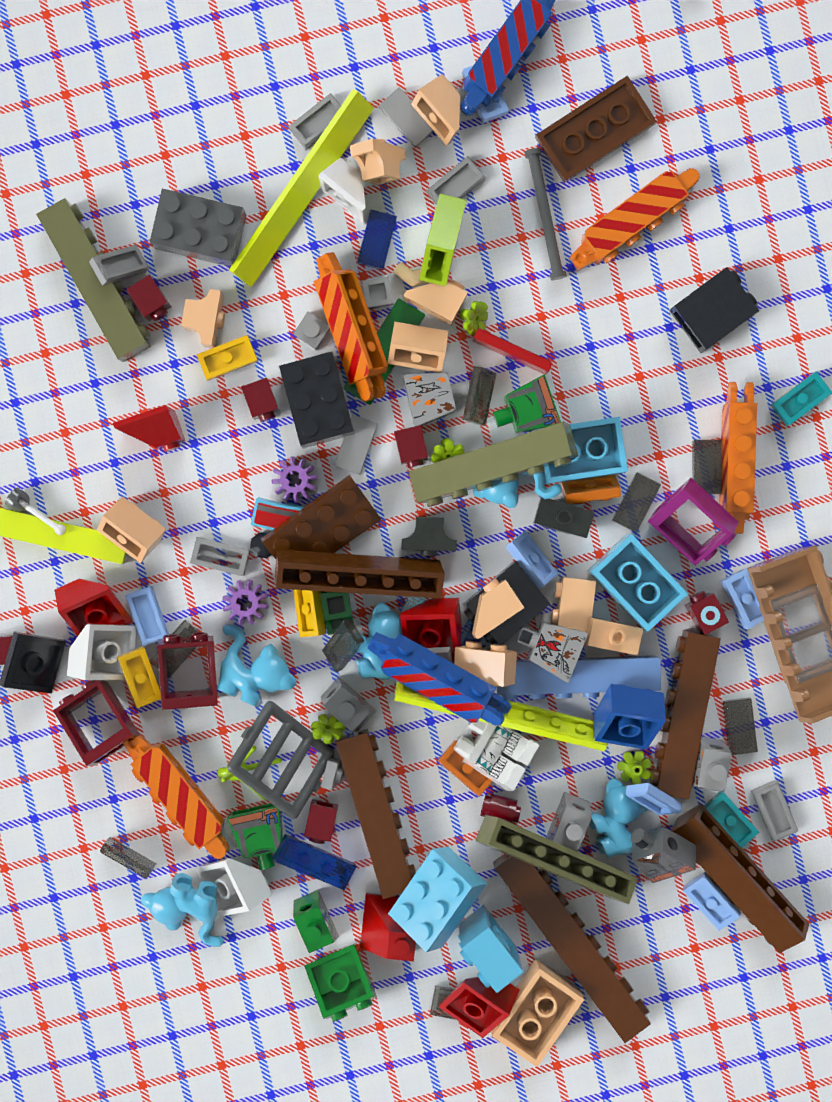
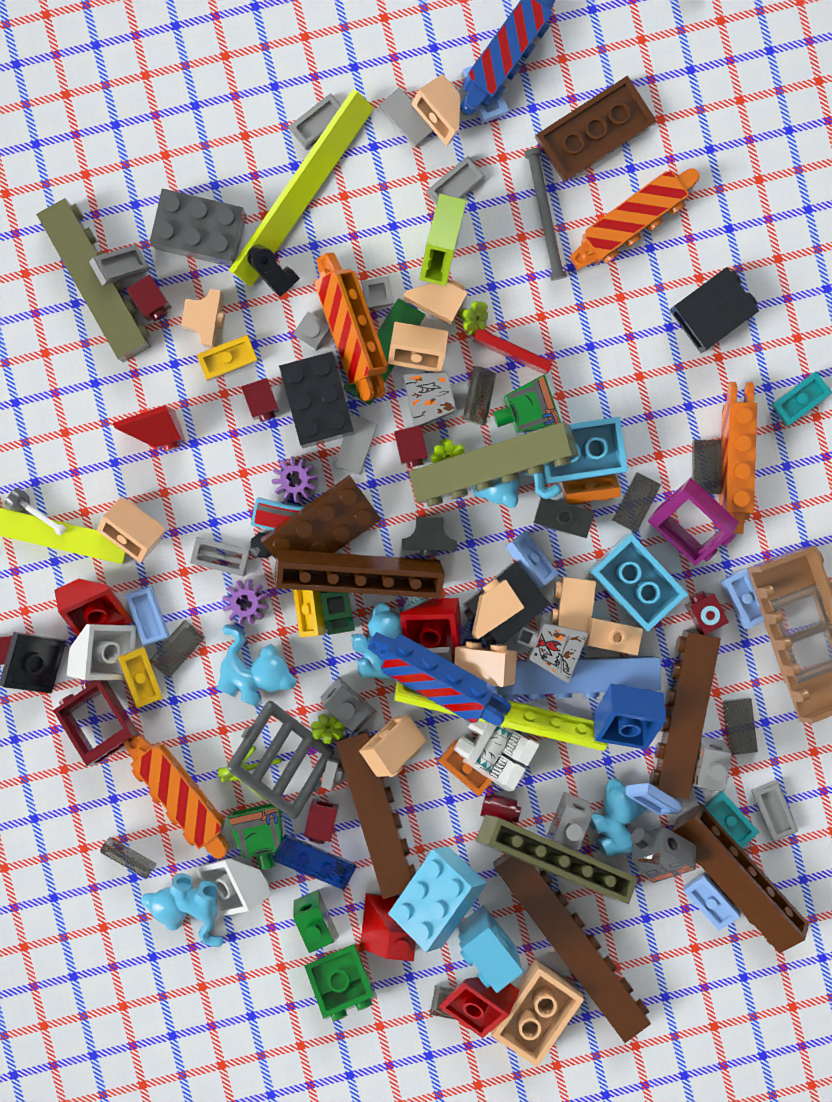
(190, 698): dark red window -> none
(265, 264): none -> black leg
(343, 645): clear smoke tile -> none
(345, 186): white slope -> none
(377, 239): clear blue tile -> none
(378, 160): light nougat brick -> none
(393, 746): none -> light nougat brick
(409, 276): tan arm -> none
(632, 762): lime plant -> none

